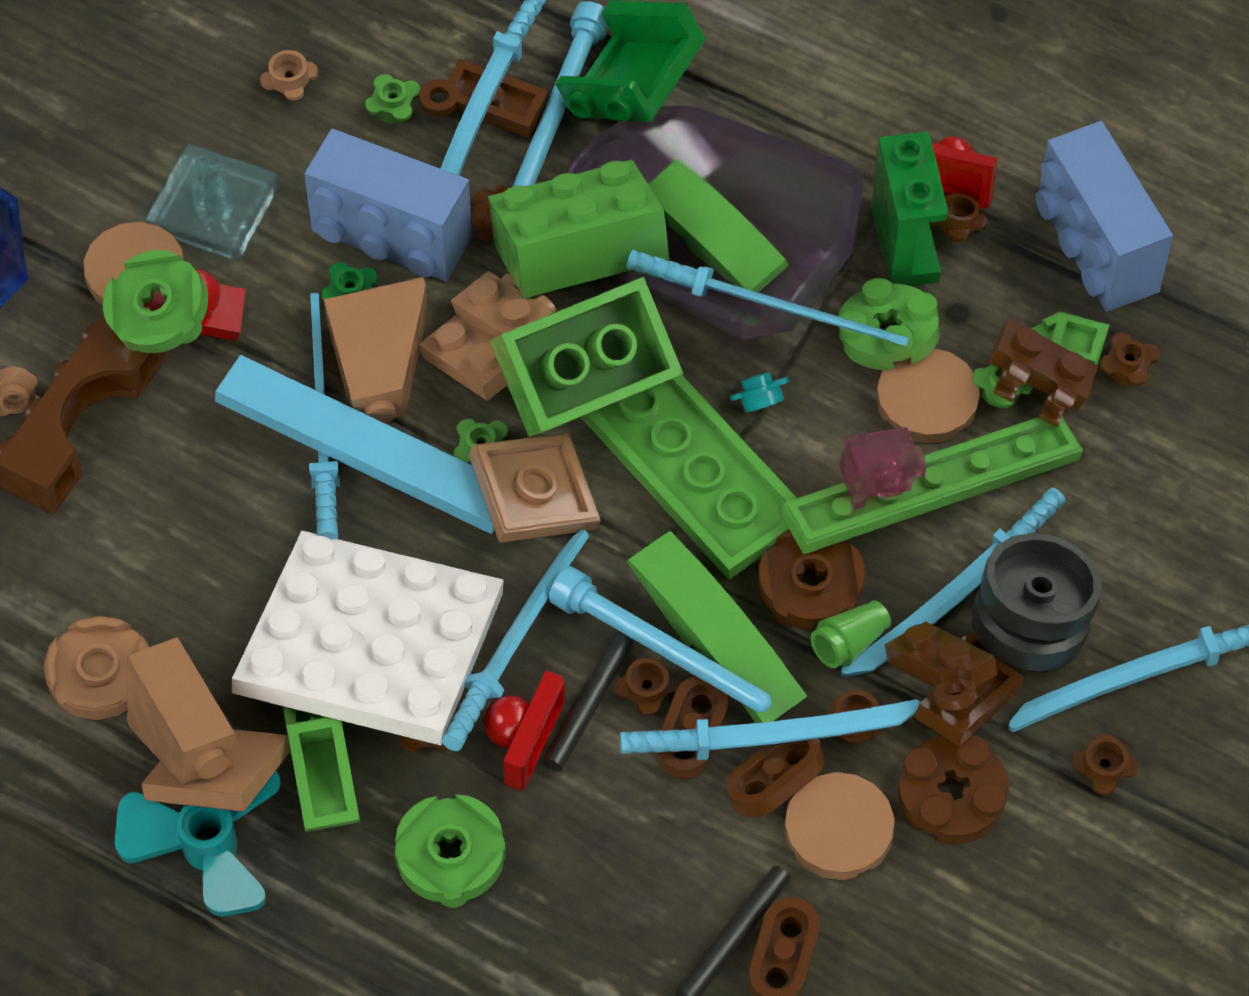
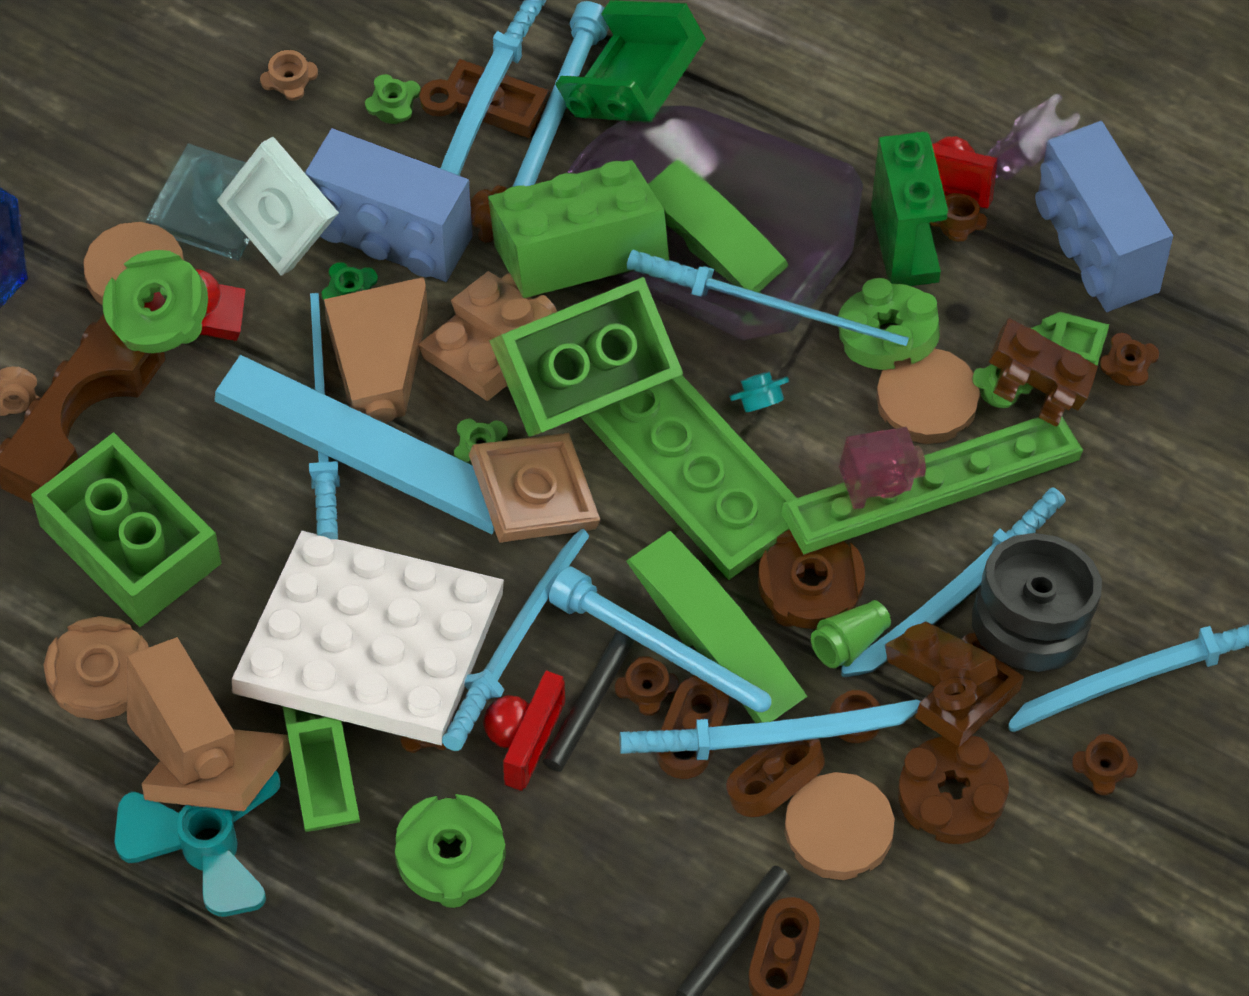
(126, 529): none -> bright green brick
(277, 206): none -> light aqua tile
(1029, 137): none -> plate

